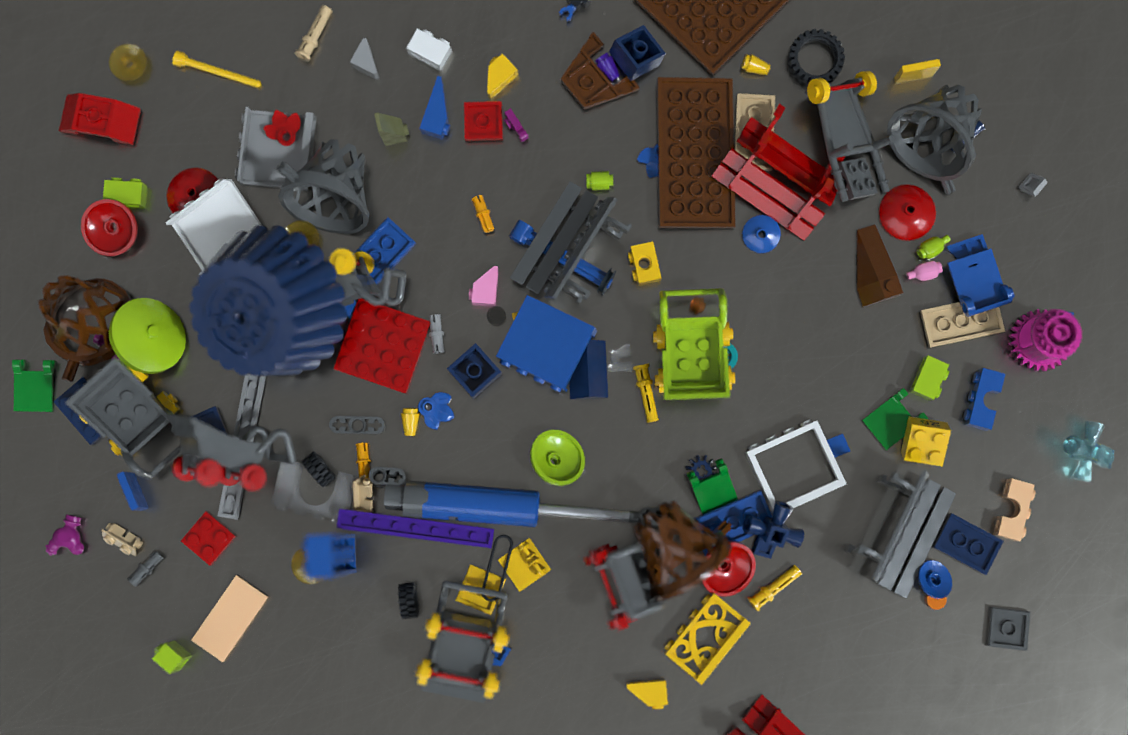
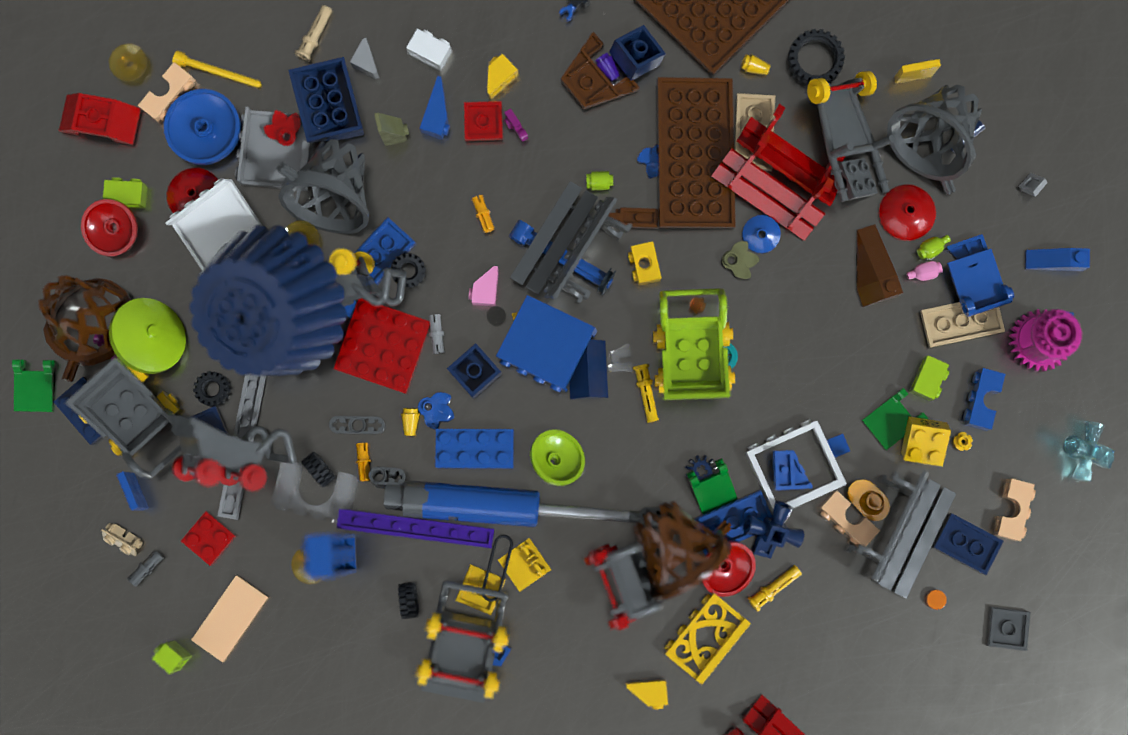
(67, 537): magenta animal -> none
(179, 82): none -> light nougat arch
(202, 126): none -> blue dish
(204, 380): none -> black tyre
(326, 101): none -> dark blue slope
(361, 489): tan hinge -> none
(418, 264): none -> black tyre
(474, 449): none -> blue brick
(637, 217): none -> reddish brown hinge
(742, 260): none -> olive plate
(788, 471): none -> blue wing
(835, 508): none -> light nougat arch
(869, 500): none -> light orange piece
(935, 579): blue dish -> none
(958, 441): none -> yellow plate
(1058, 259): none -> blue slope

